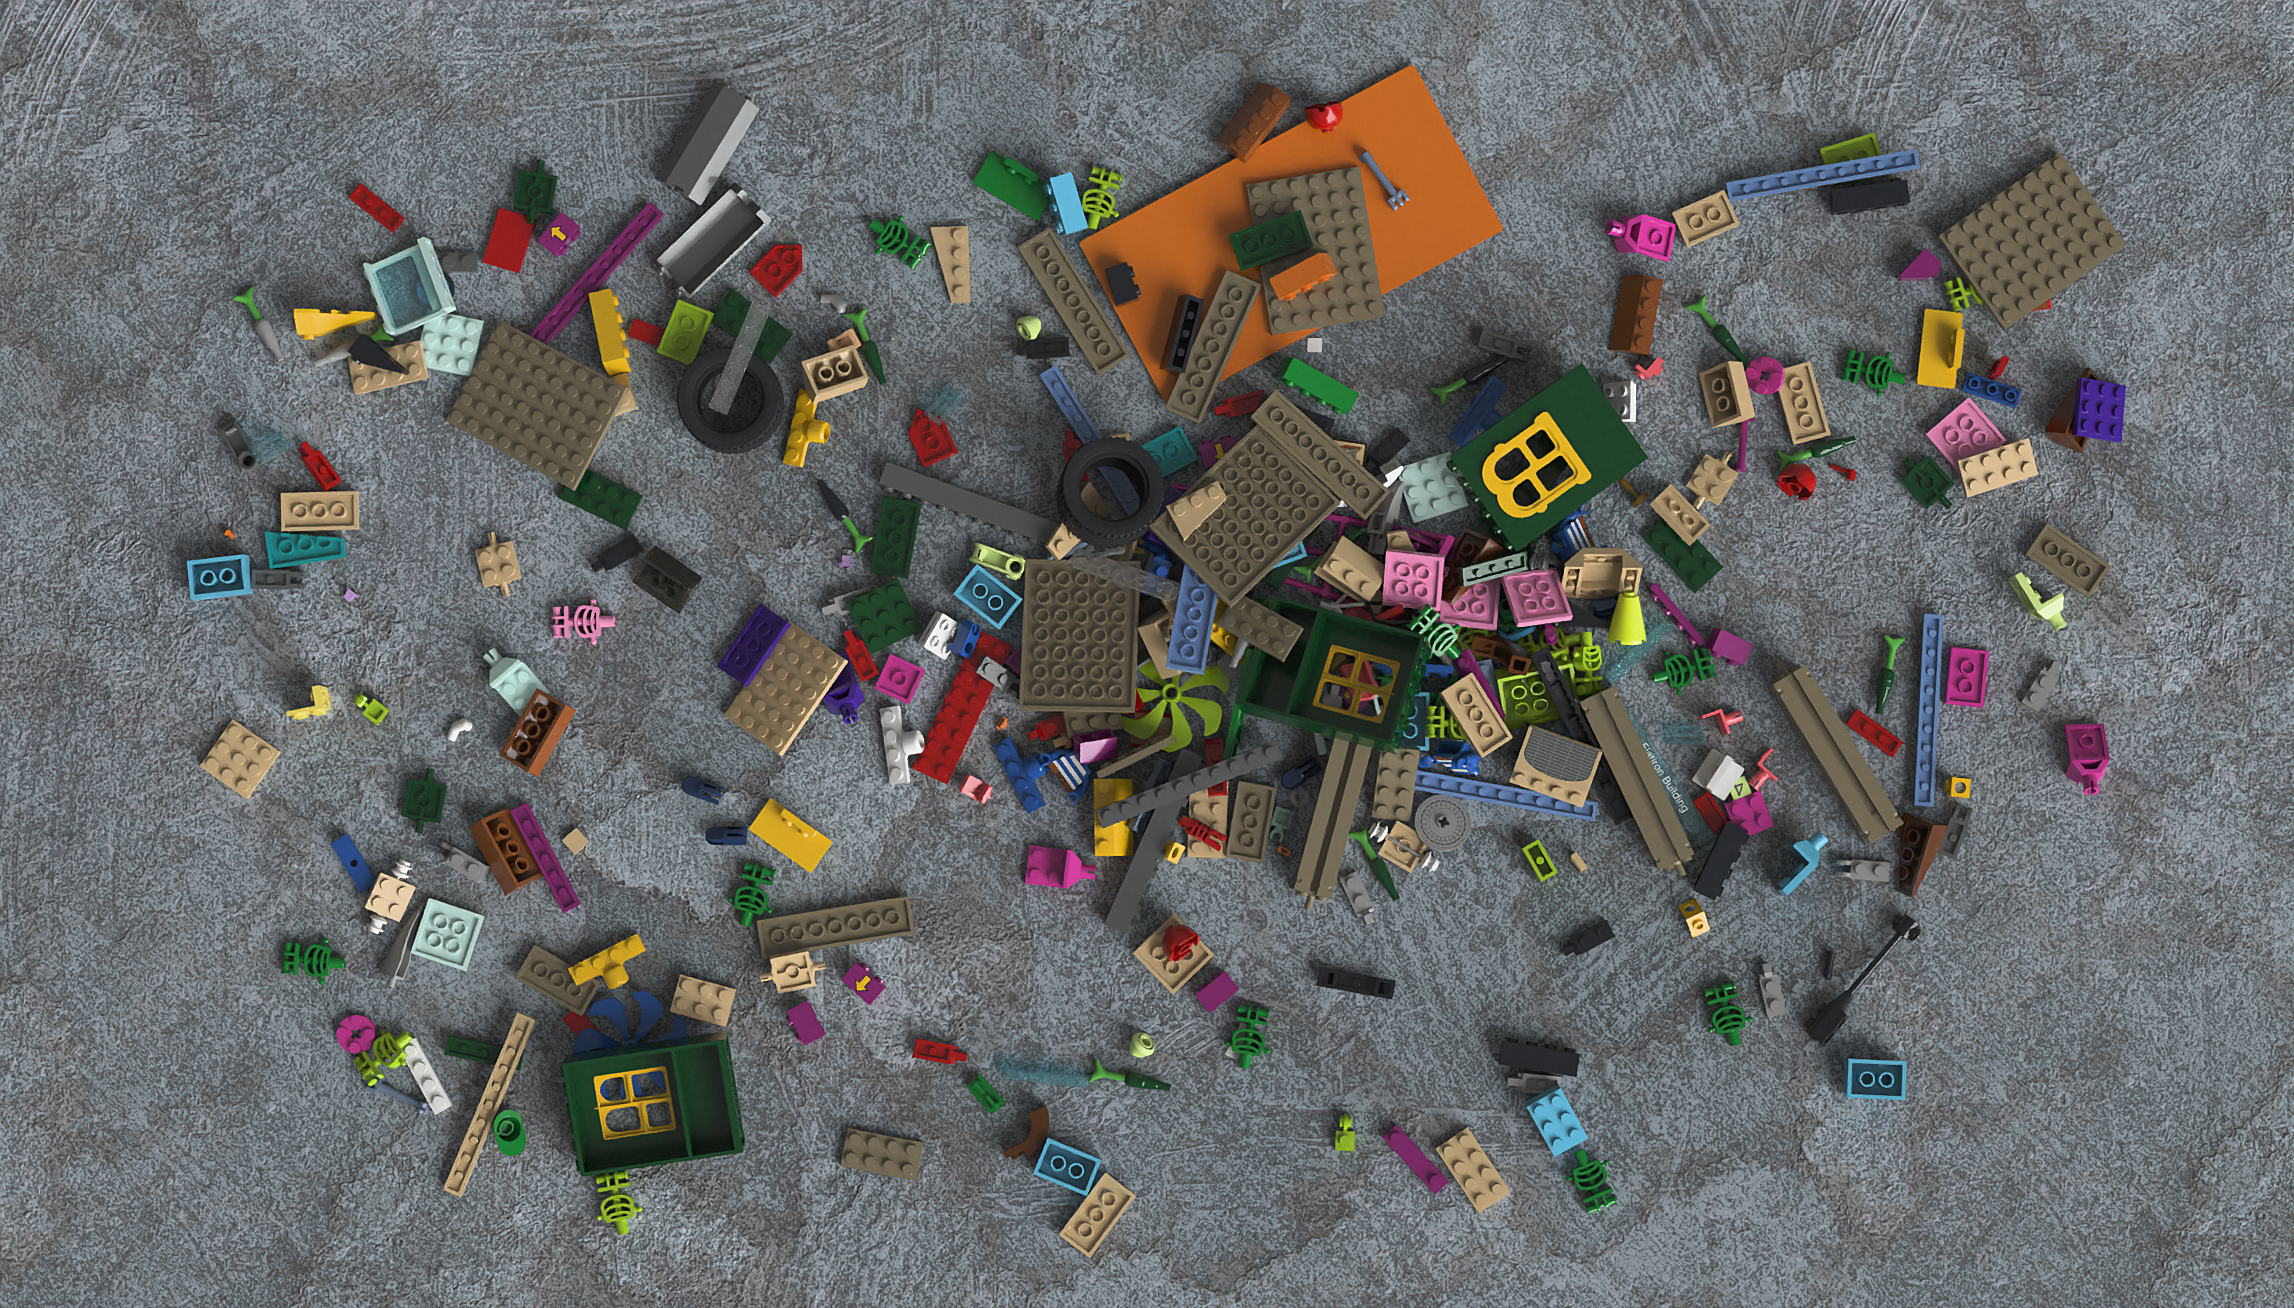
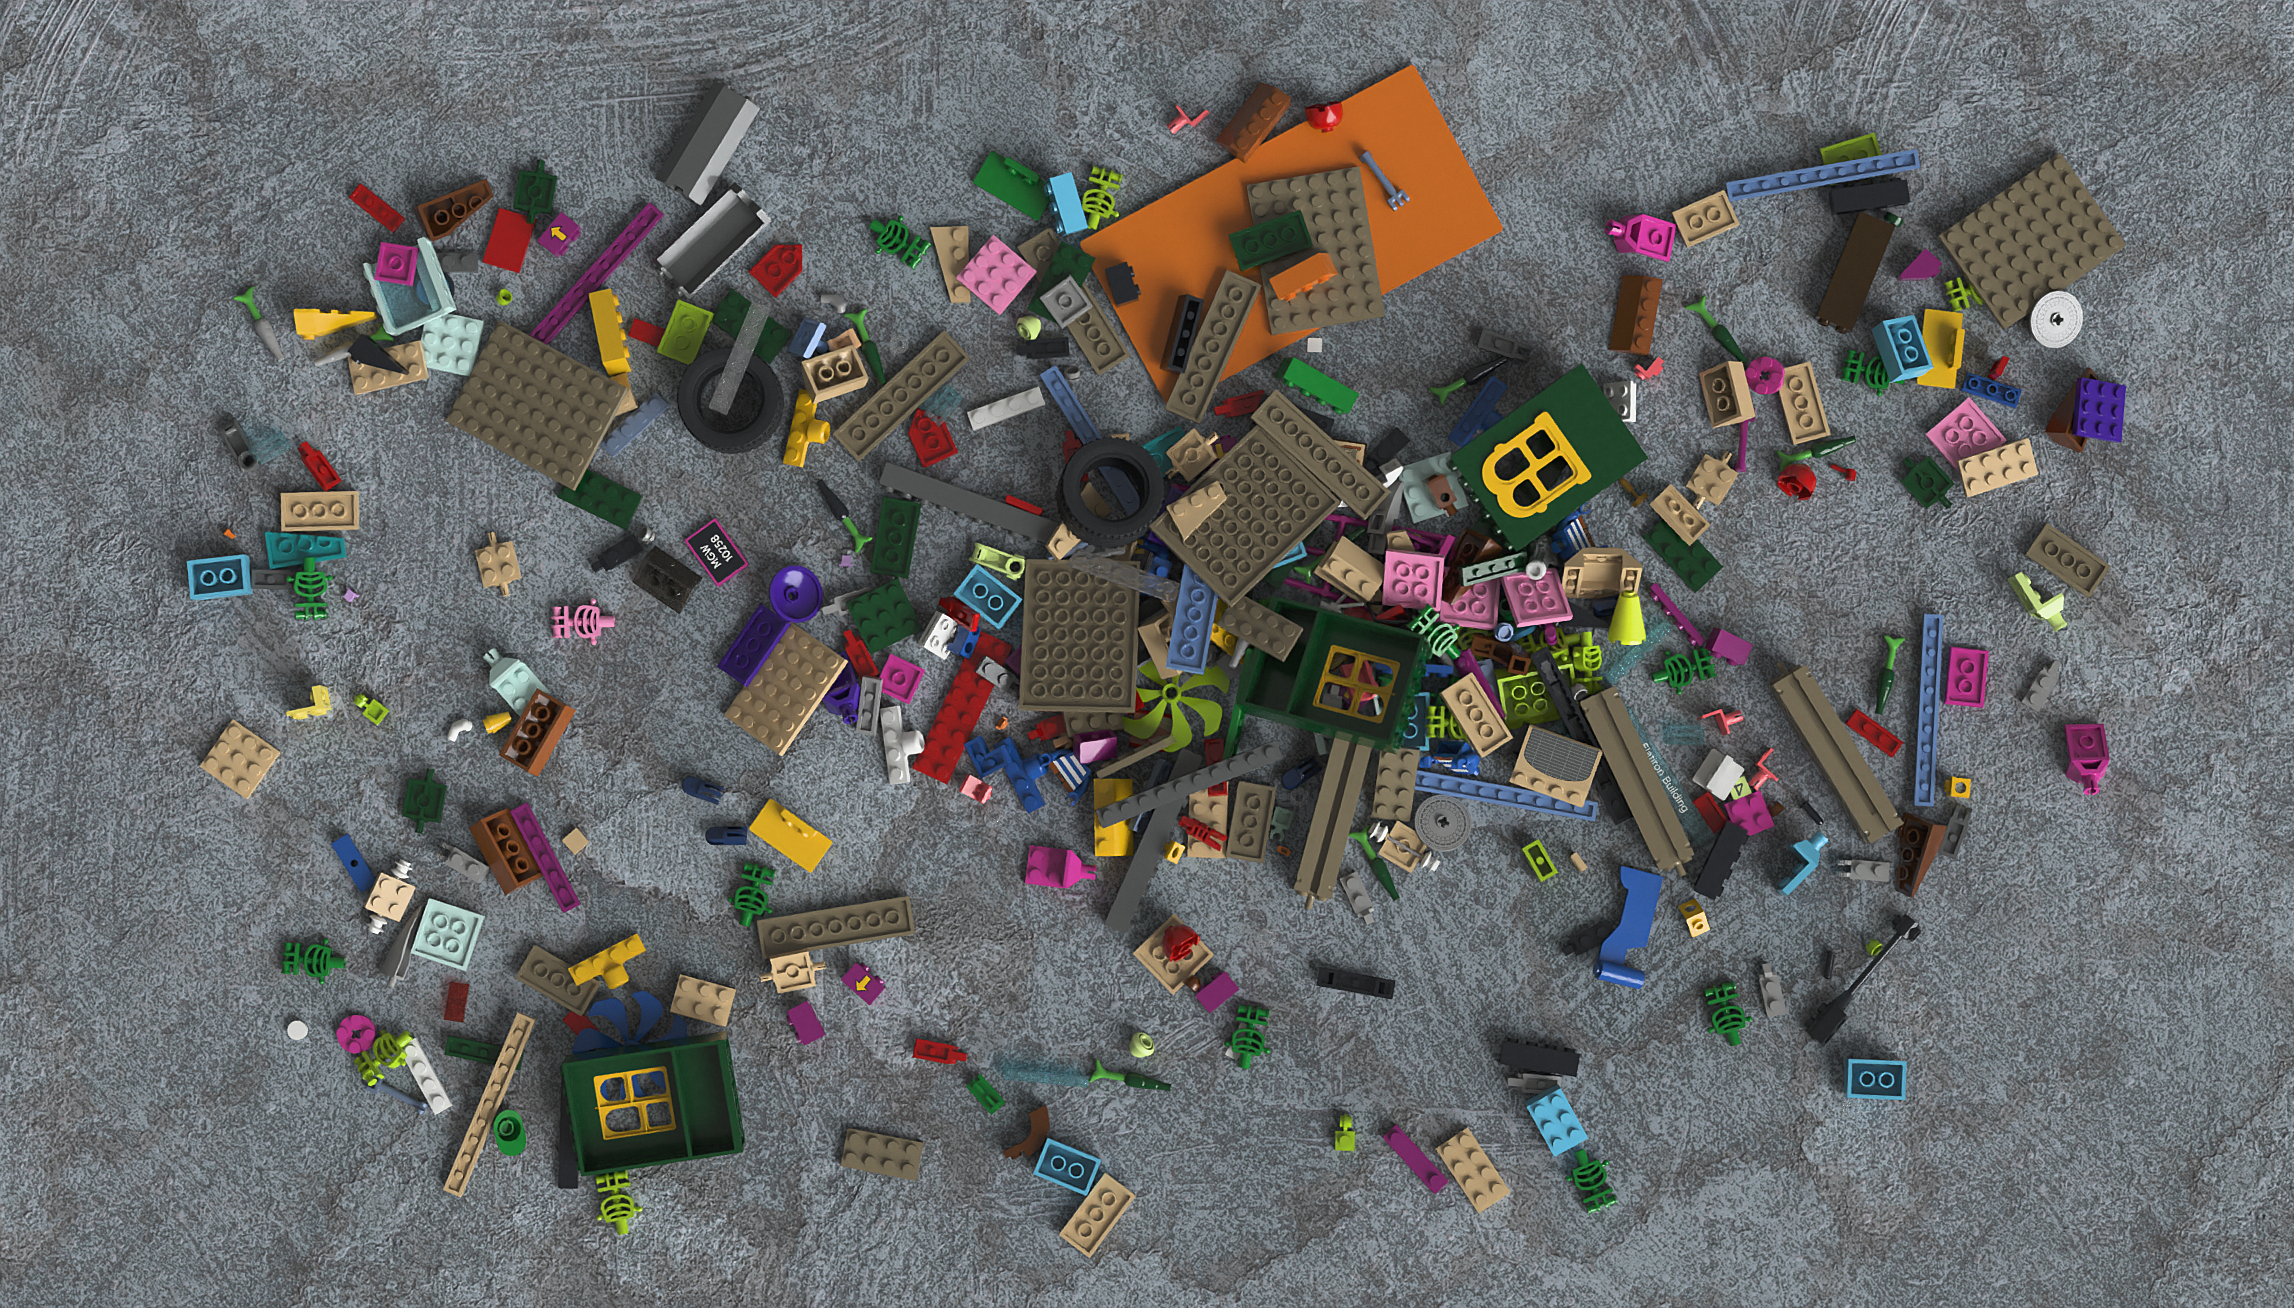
(297, 1030): none -> white tile
(309, 571): none -> green torso
(396, 264): none -> dark pink plate
(445, 213): none -> reddish brown wedge
(457, 1002): none -> clear red plate
(496, 722): none -> yellow cone
(501, 294): none -> lime hinge
(568, 1174): none -> black tile
(634, 424): none -> sand blue plate
(646, 534): none -> light grey plate
(716, 552): none -> black tile
(805, 593): none -> dark purple dish
(808, 338): none -> light blue tile
(869, 705): none -> light grey plate
(901, 396): none -> dark tan plate
(960, 612): none -> red hinge
(984, 760): none -> blue plate
(996, 275): none -> bright pink plate
(1006, 408): none -> white plate
(1015, 502): none -> red tile
(1065, 262): none -> dark green plate
(1066, 302): none -> light grey tile
(1072, 374): none -> light grey plate
(1183, 118): none -> coral bracket
(1192, 455): none -> tan plate
(1192, 982): none -> reddish brown hinge
(1435, 487): none -> reddish brown torso
(1503, 632): none -> medium blue plate
(1535, 569): none -> white tile
(1578, 691): none -> light grey hinge
(1632, 929): none -> blue door
(1776, 809): none -> reddish brown hinge
(1812, 813): none -> black piece
(1854, 273): none -> dark brown brick
(1873, 947): none -> lime hinge
(1893, 219): none -> dark green tile
(1902, 348): none -> medium azure brick
(2063, 330): none -> piece

